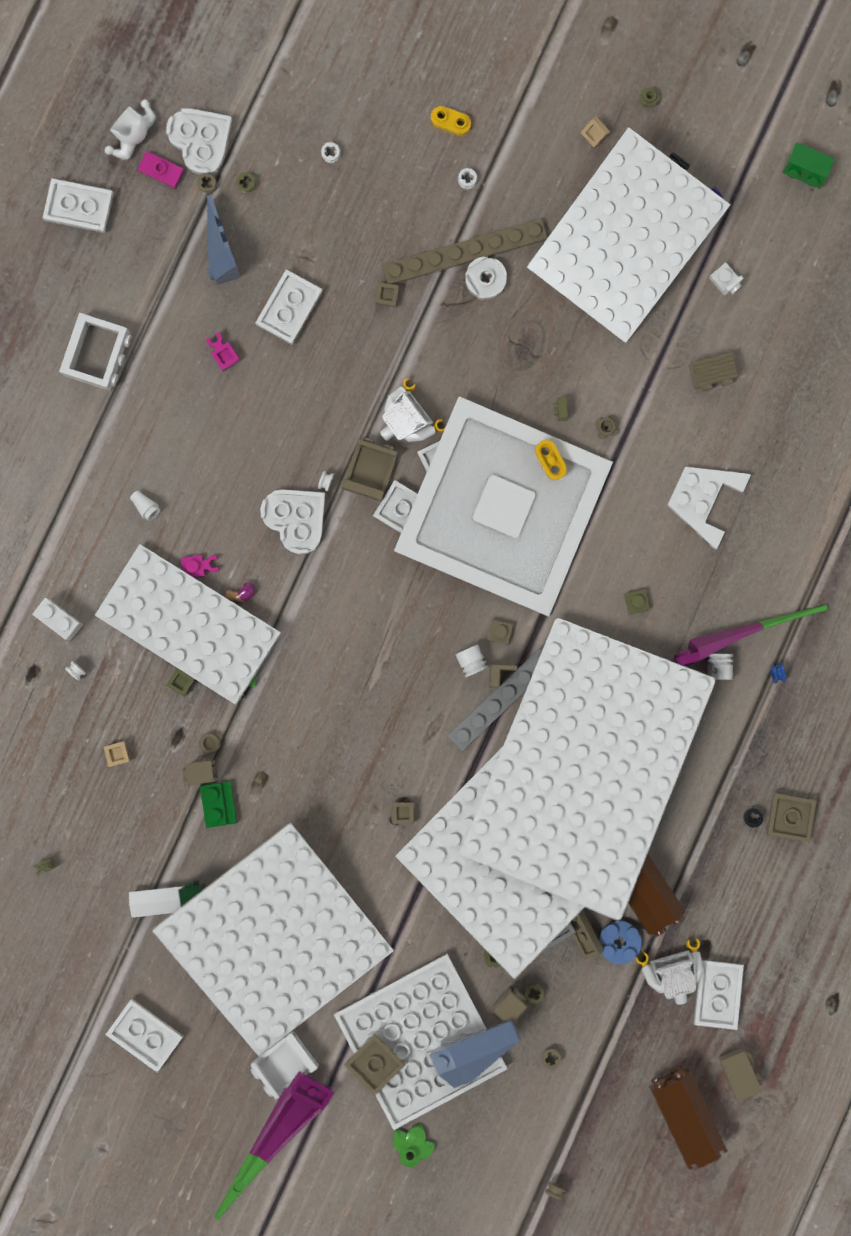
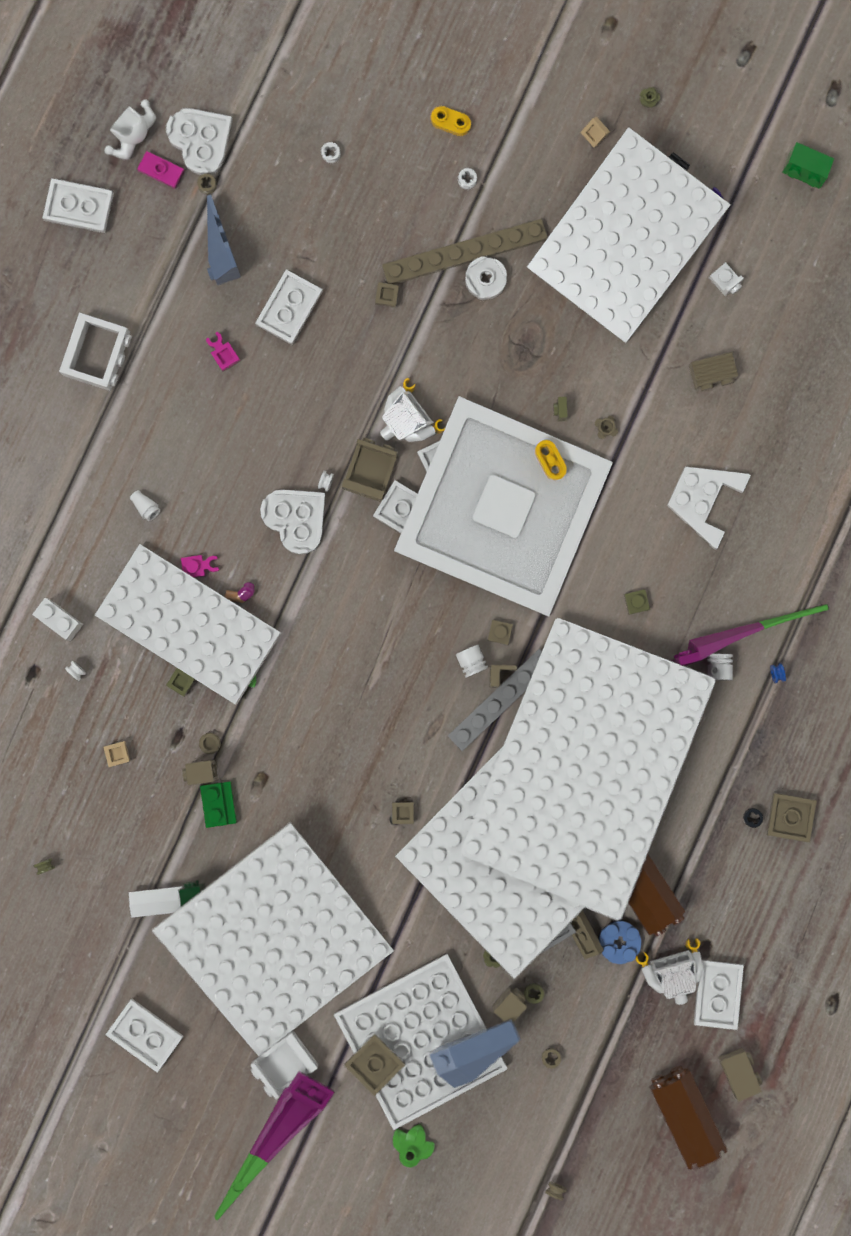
(241, 178): olive bush -> none

